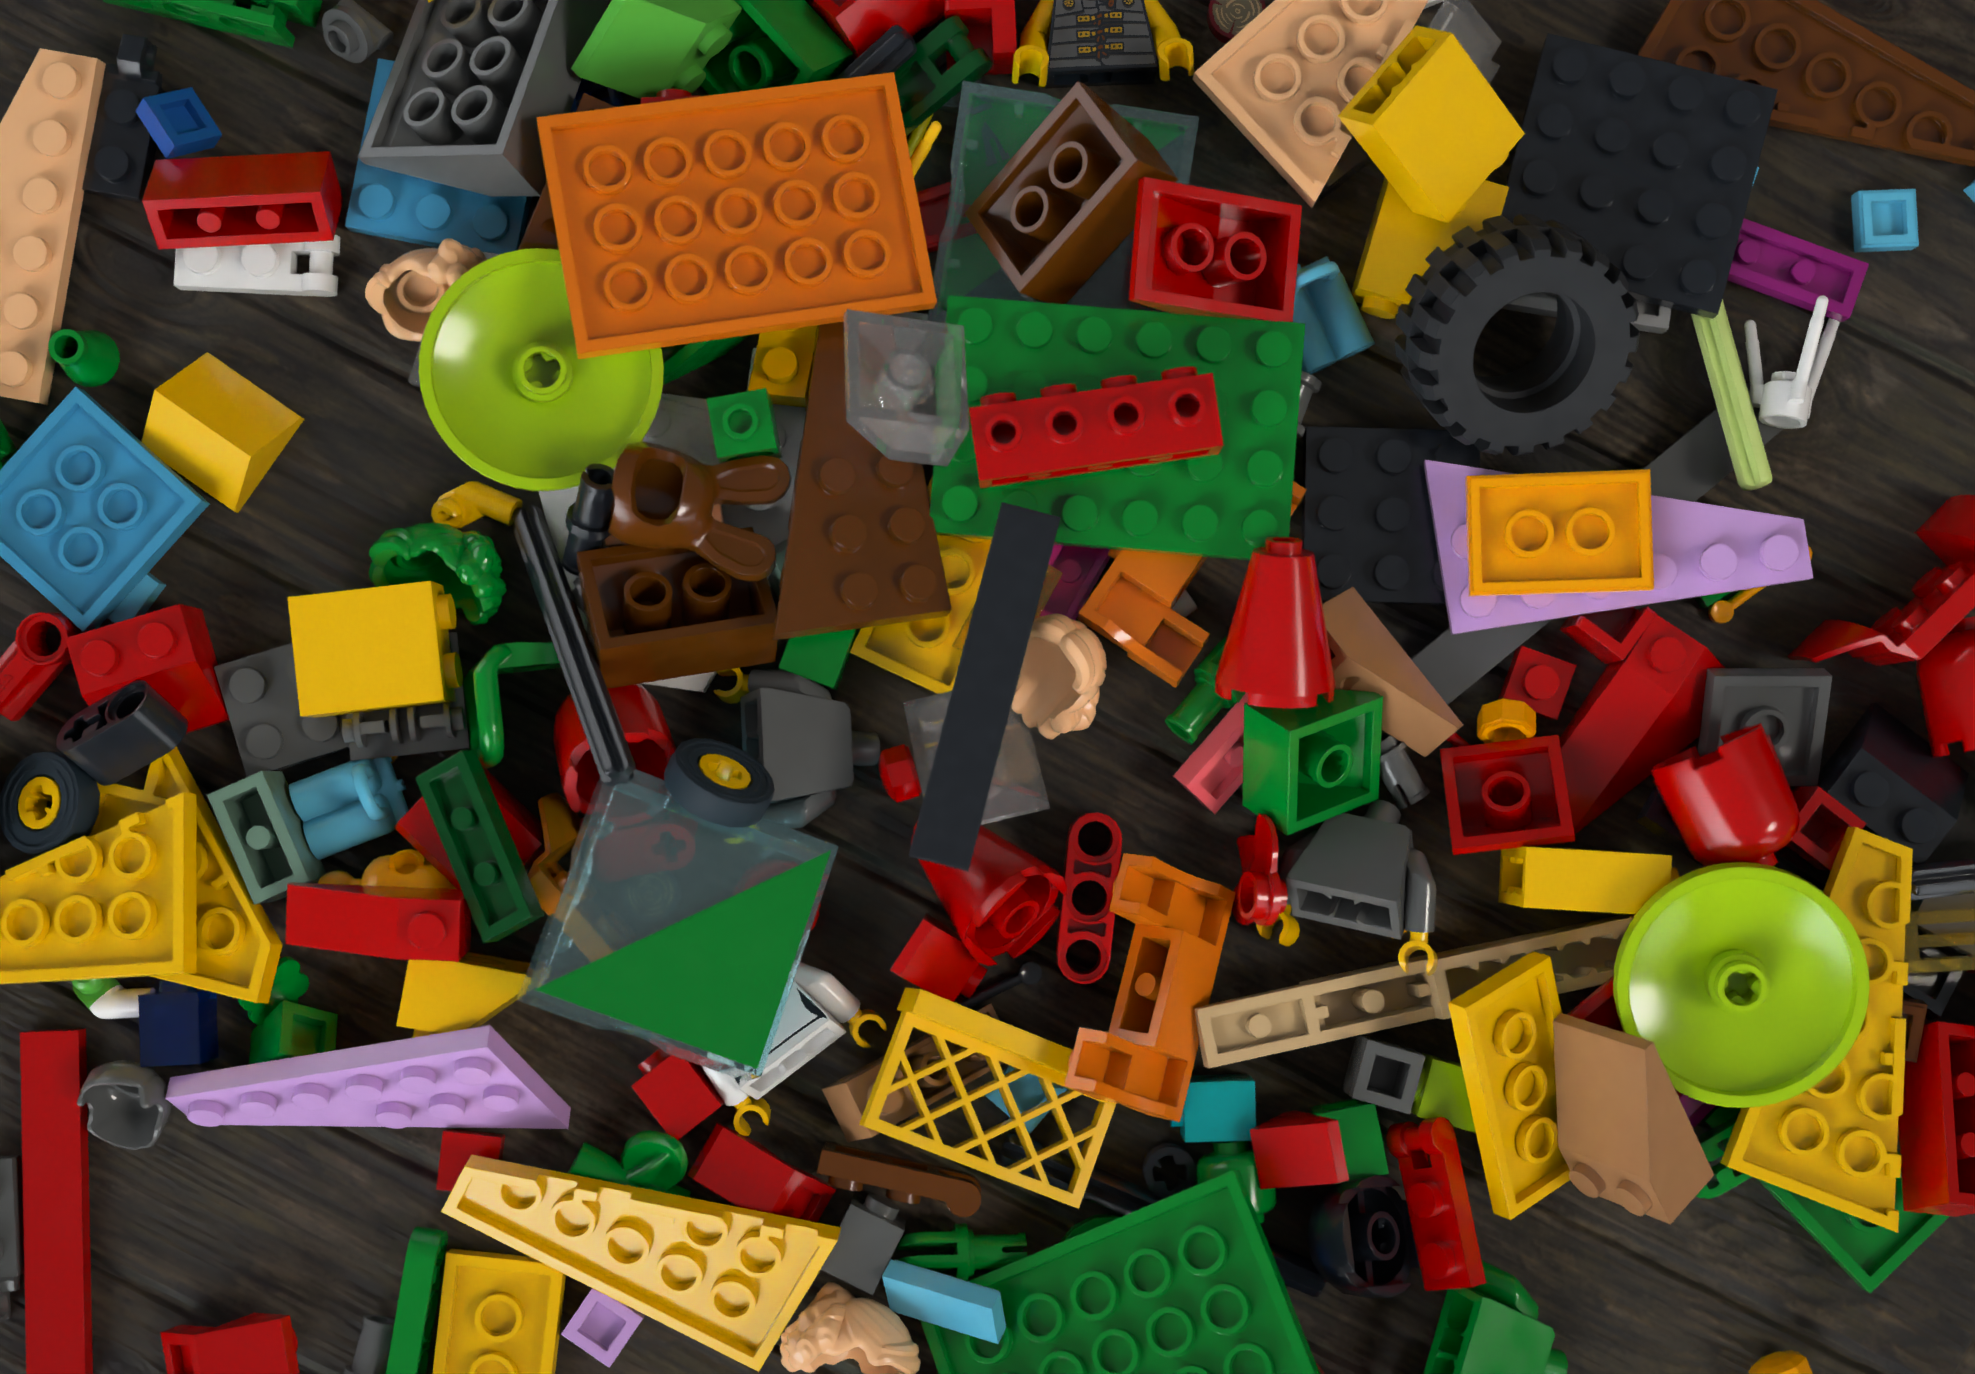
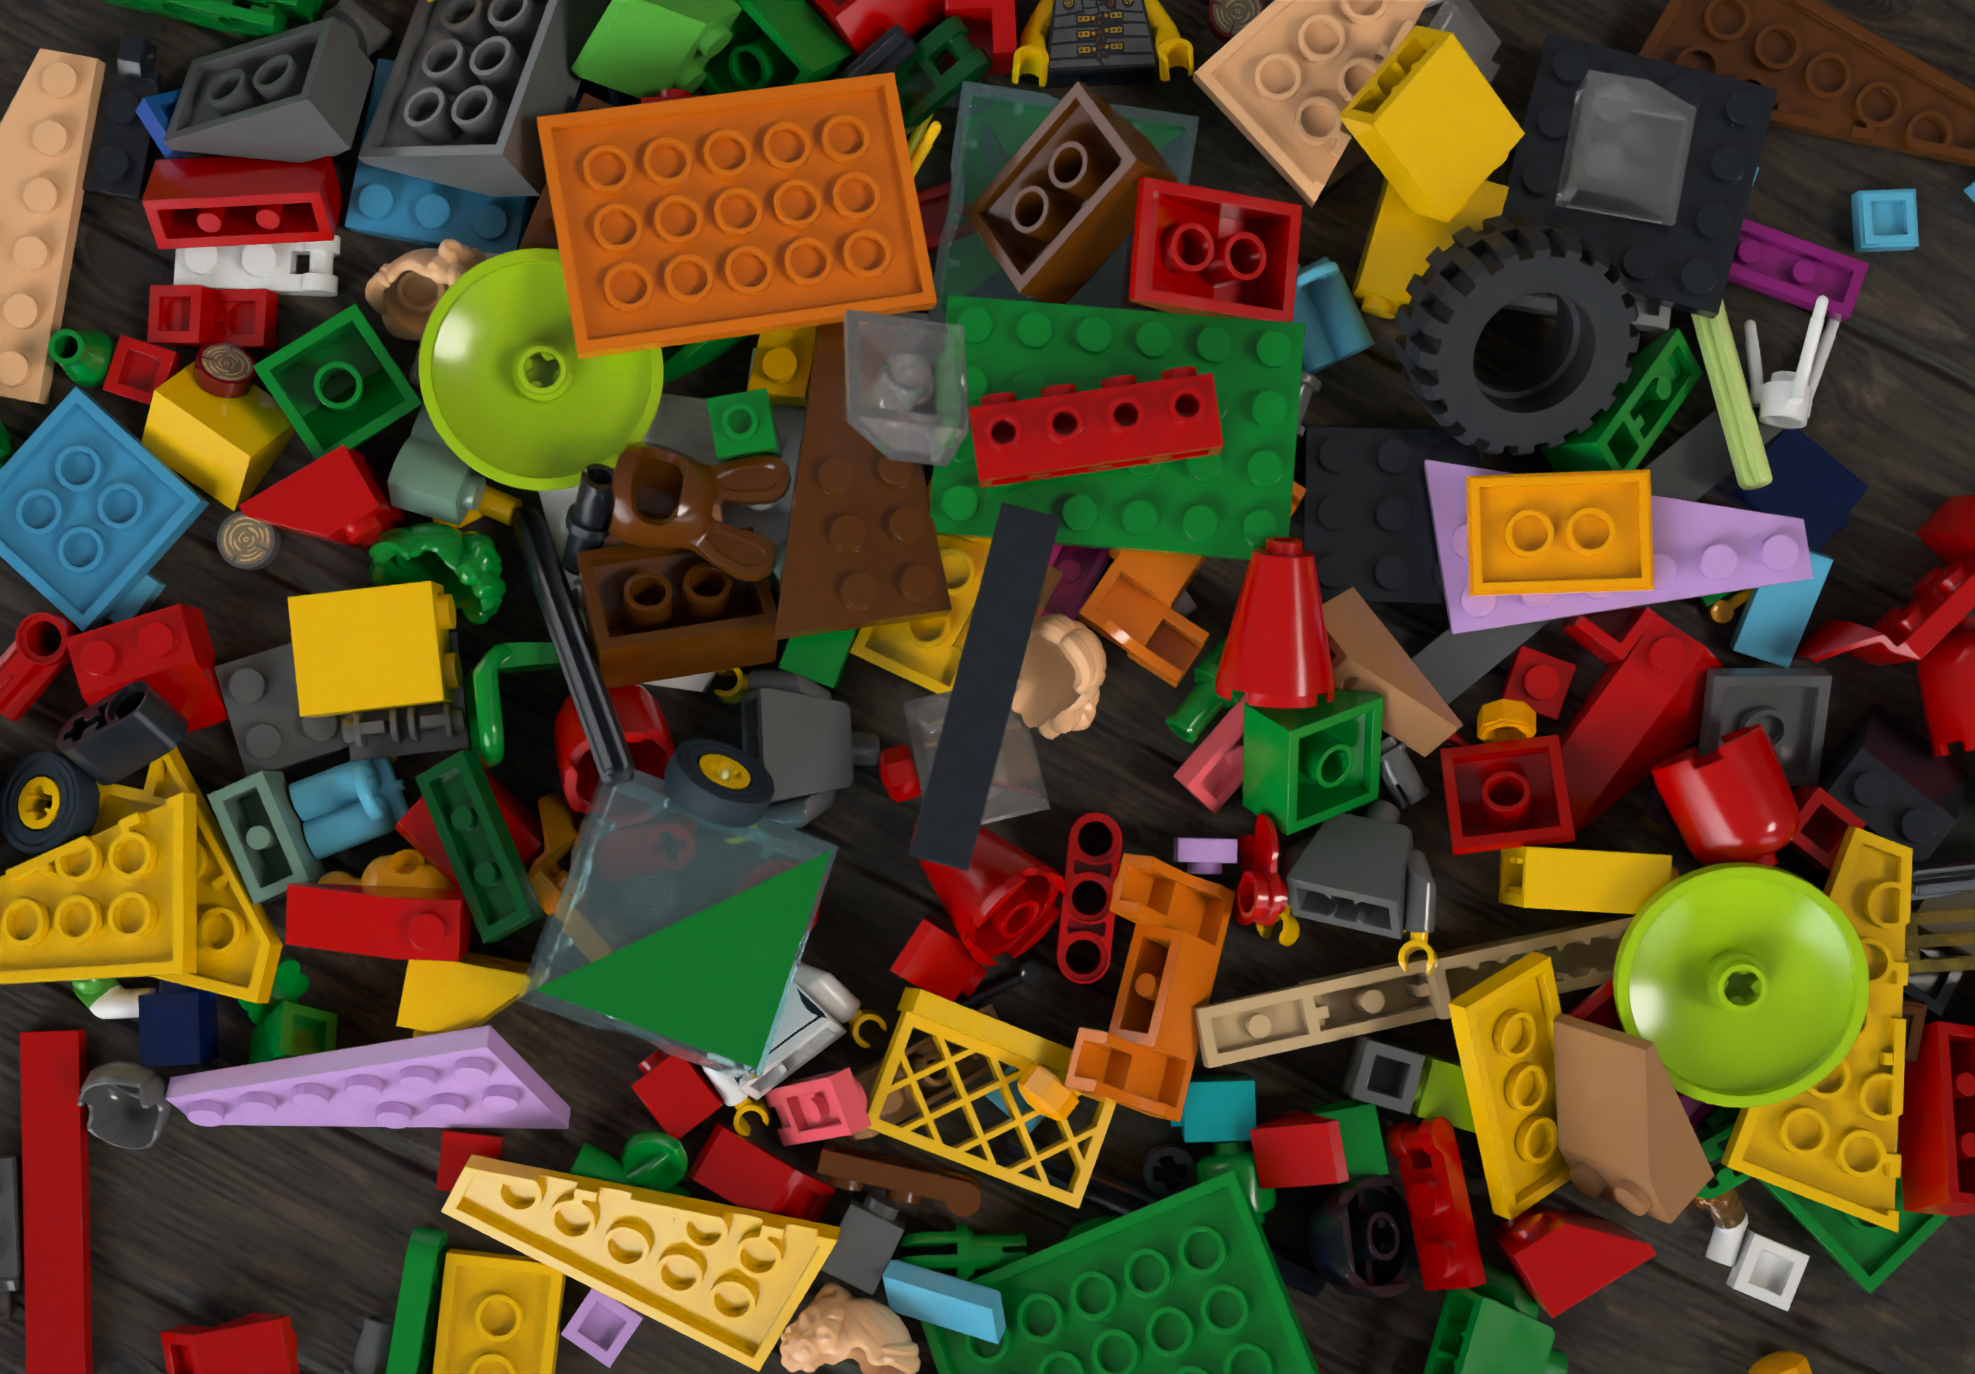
(140, 369): none -> red plate
(202, 315): none -> red slope
(224, 370): none -> tile
(248, 542): none -> tile
(275, 97): none -> dark grey slope
(331, 500): none -> red slope
(338, 384): none -> green slope
(432, 477): none -> sand green brick
(819, 1107): none -> coral plate
(1047, 1093): none -> light orange tile
(1205, 854): none -> lavender plate
(1566, 1254): none -> red slope
(1626, 149): none -> clear slope
(1643, 407): none -> green slope
(1729, 1227): none -> arm
(1767, 1270): none -> white plate
(1778, 616): none -> medium azure tile
(1806, 486): none -> clear blue piece

